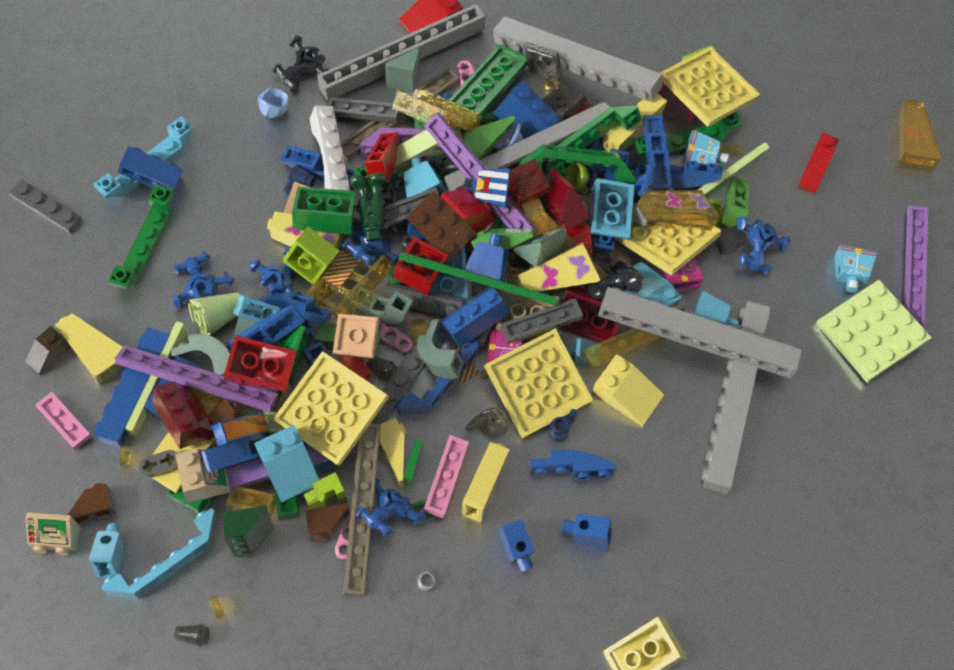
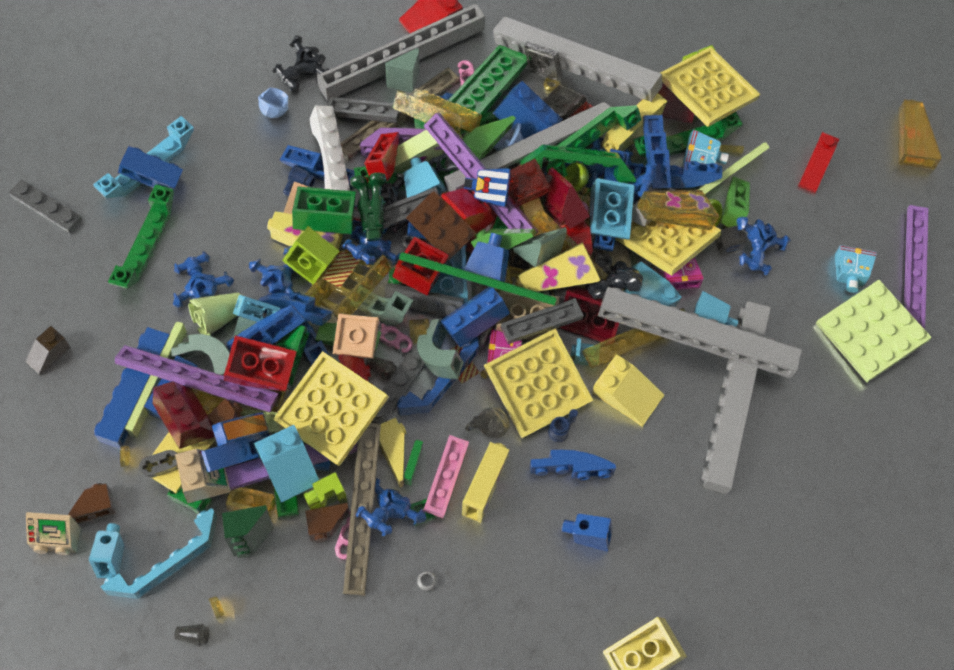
(63, 420): bright pink plate -> none
(91, 347): light yellow slope -> none
(513, 535): blue torso -> none

